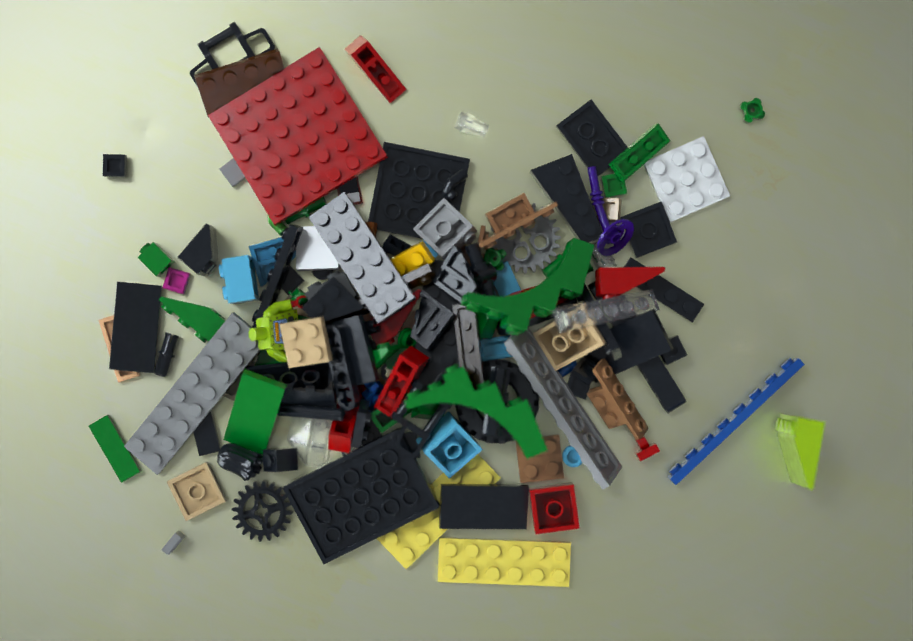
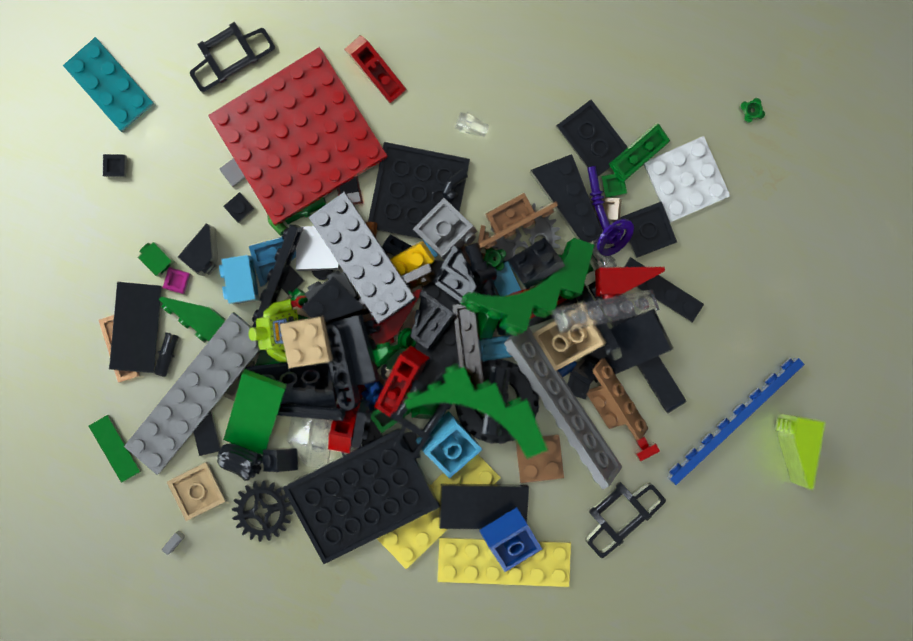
(108, 84): none -> teal plate
(230, 81): reddish brown wing -> none
(239, 207): none -> black plate
(510, 539): none -> blue slope
(536, 263): none -> black plate
(554, 508): red brick -> none
(571, 457): medium azure tile -> none
(631, 526): none -> black bar
(676, 353): black brick -> none

